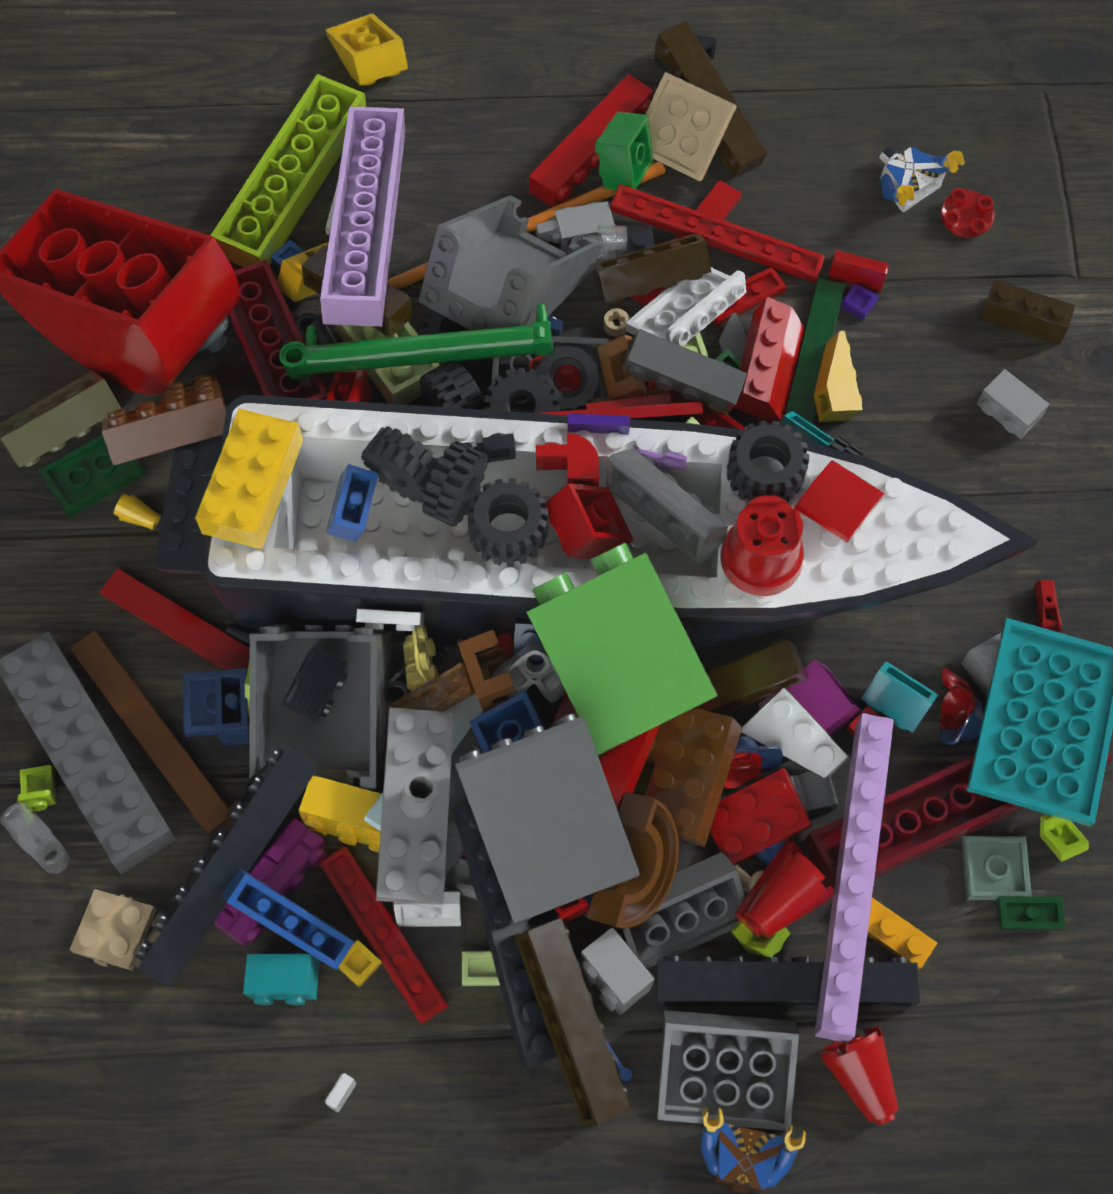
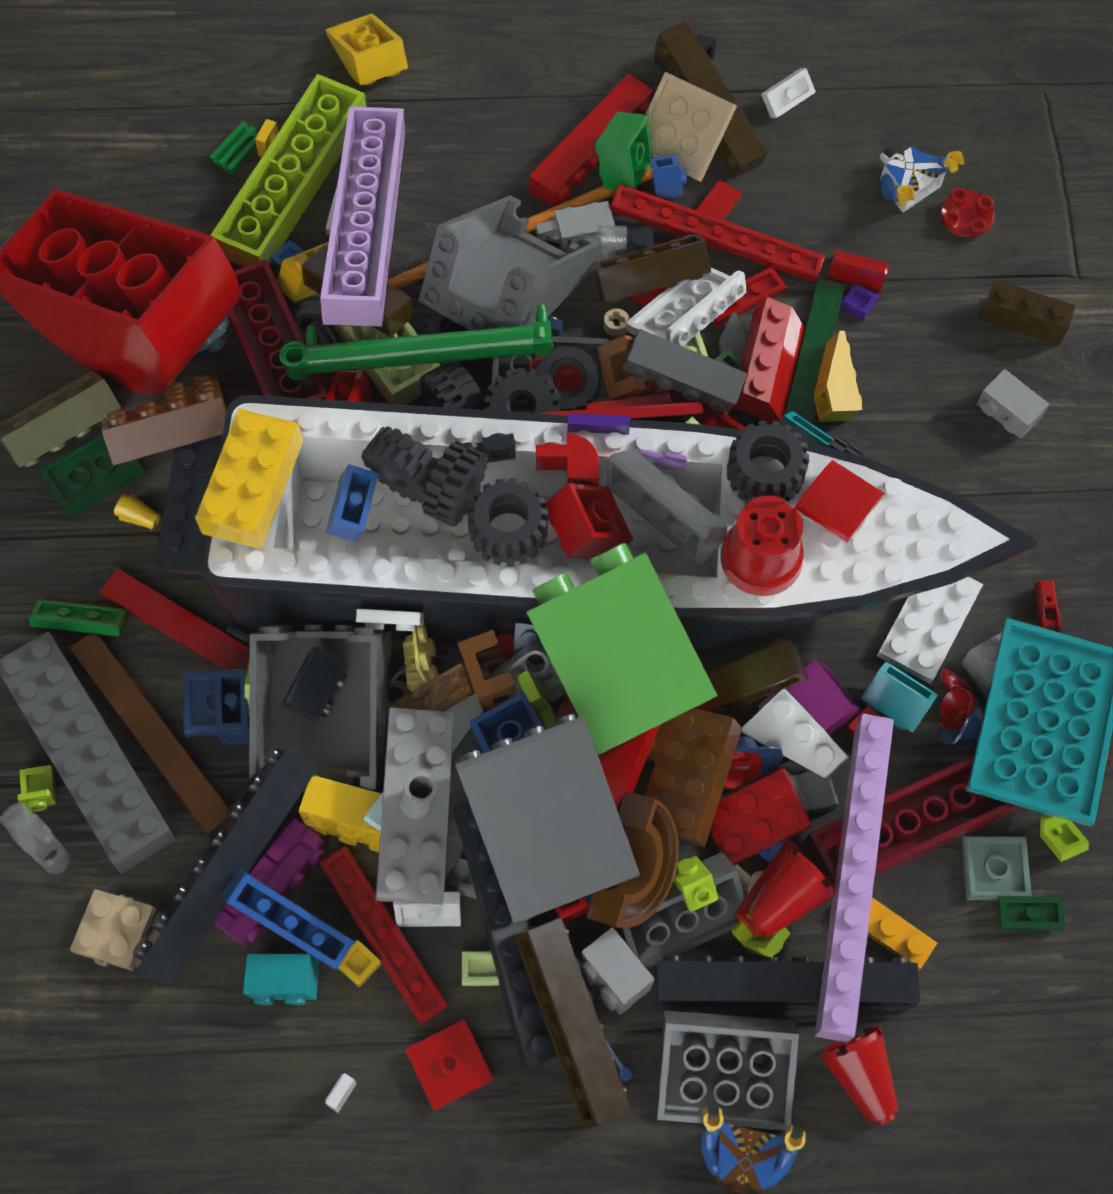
(78, 617): none -> green tile
(232, 146): none -> green tile
(266, 136): none -> yellow plate
(449, 1065): none -> red plate
(537, 699): none -> lime tile
(667, 177): none -> blue brick
(695, 883): none -> lime bracket
(788, 93): none -> white plate
(928, 628): none -> white plate

